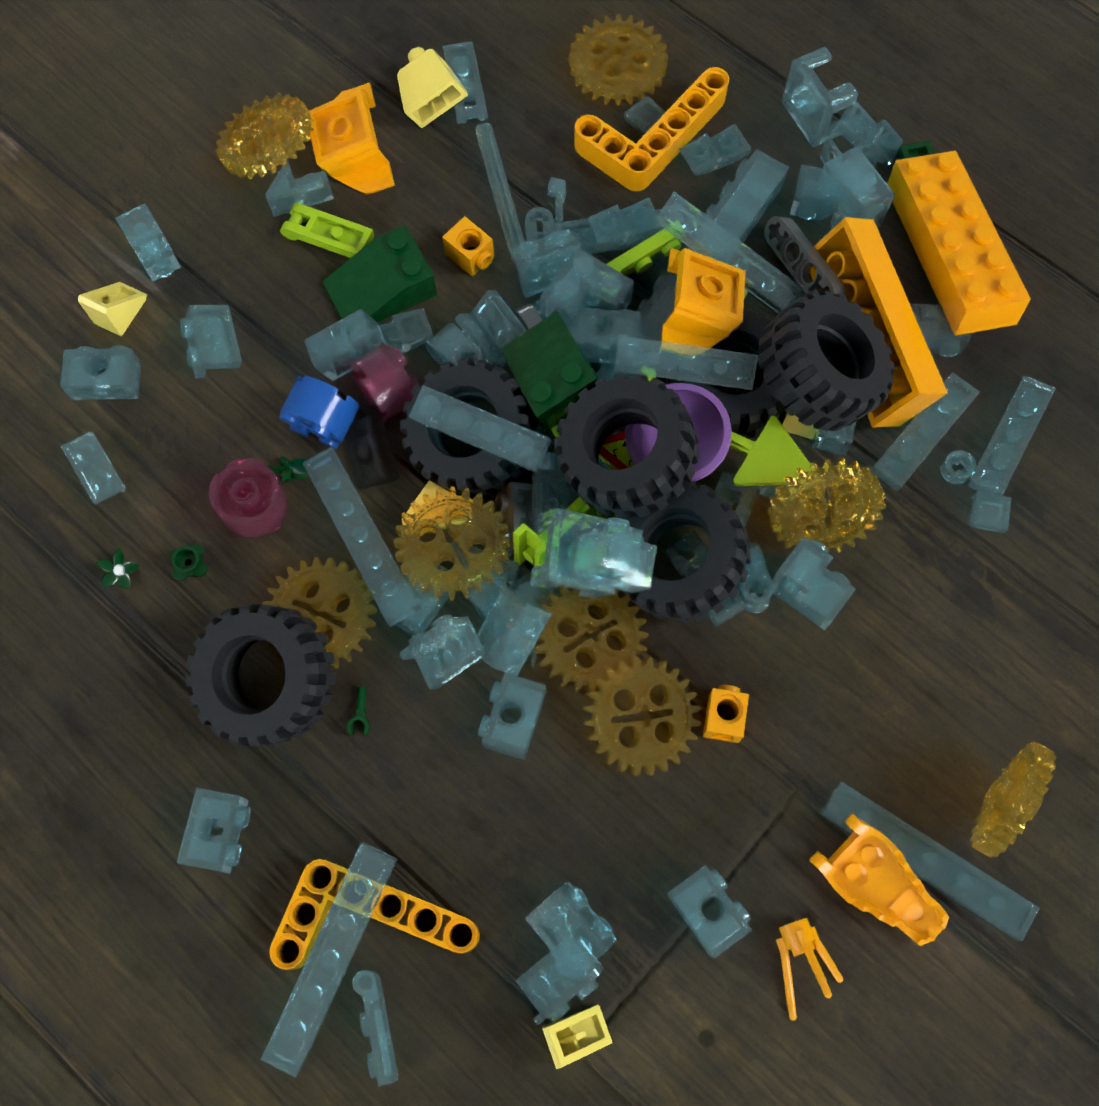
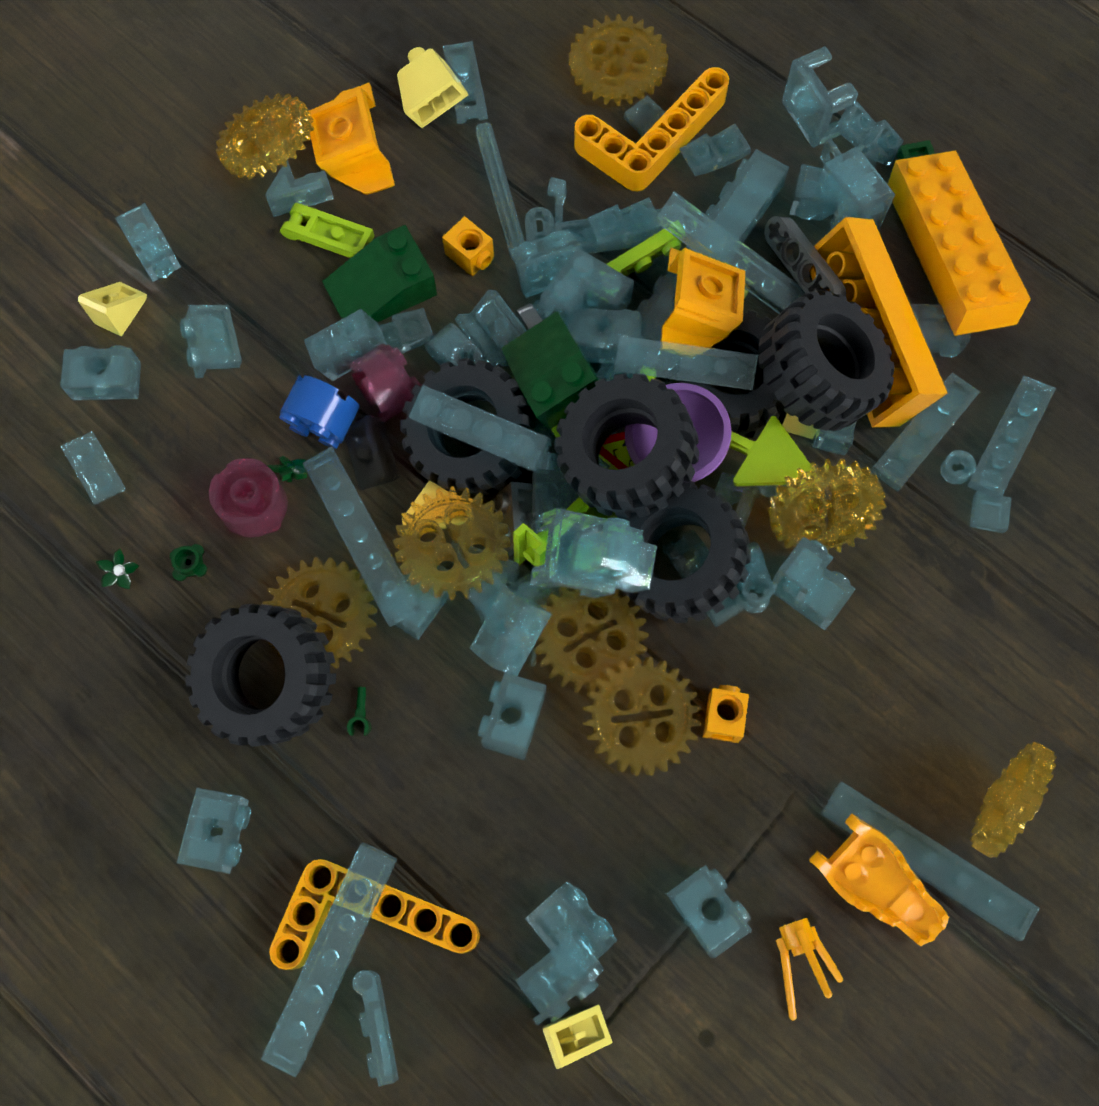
(444, 649): clear light blue bracket -> none

